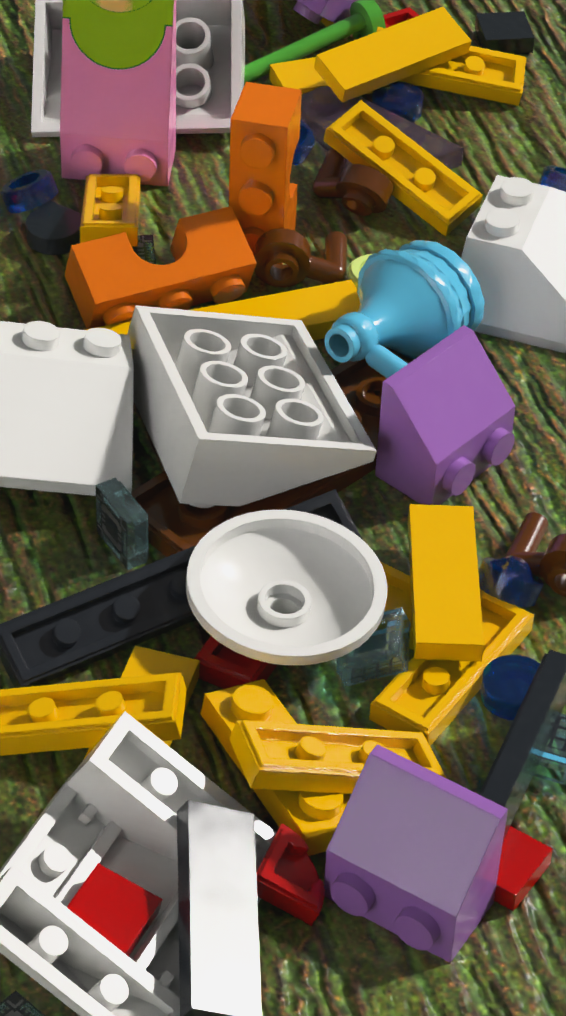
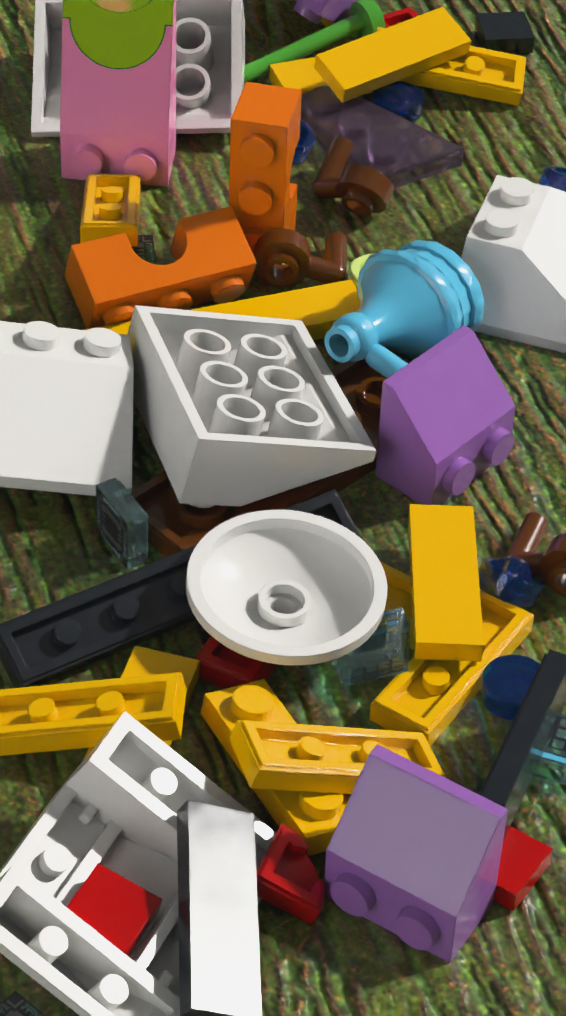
(29, 191): clear blue tile -> none
(53, 229): black tile -> none
(417, 176): yellow tile -> none

